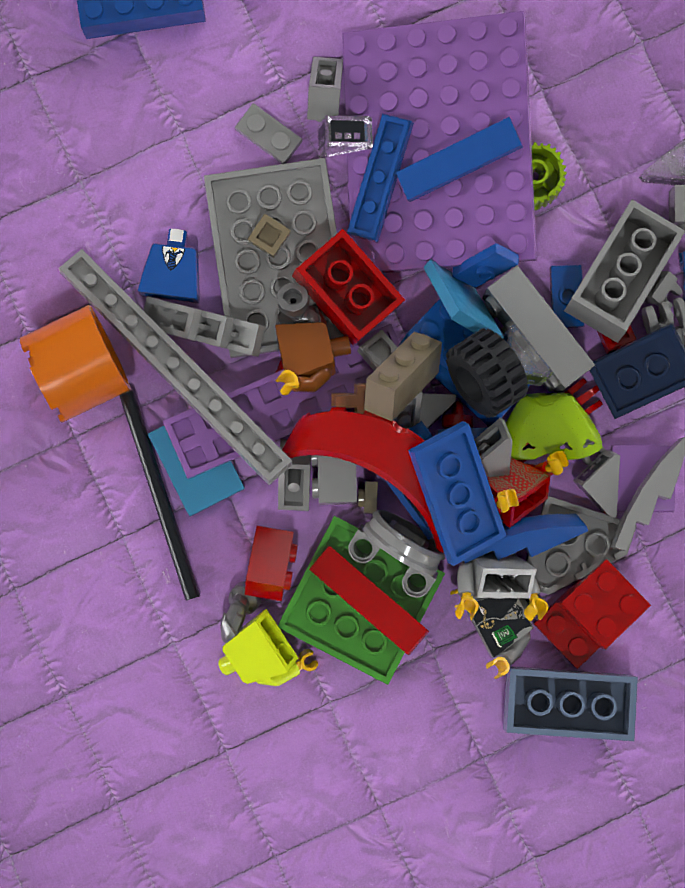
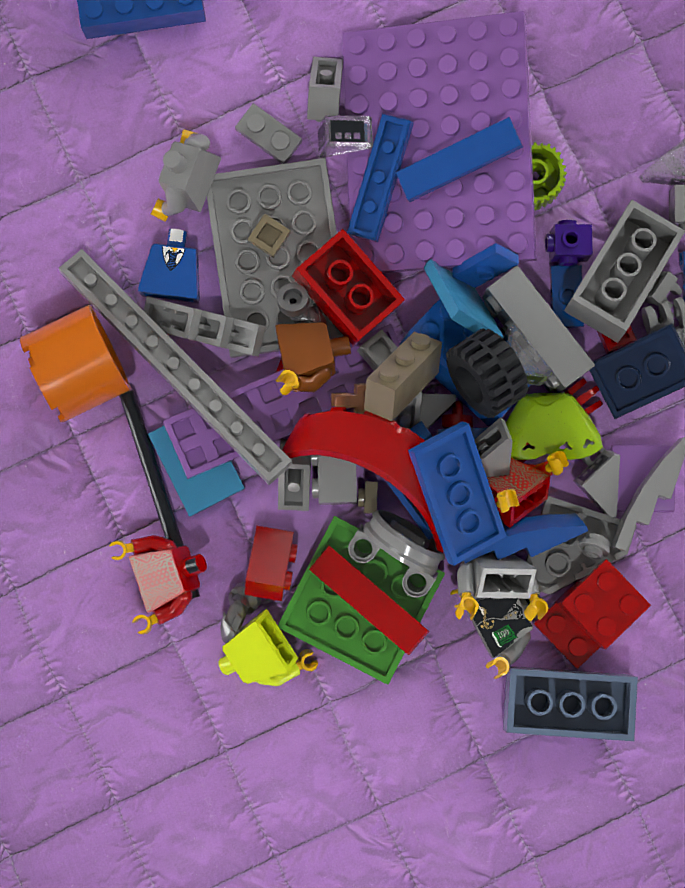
(164, 576): none -> red torso
(186, 175): none -> light grey torso
(569, 243): none -> dark purple brick
(594, 546): none -> light grey plate

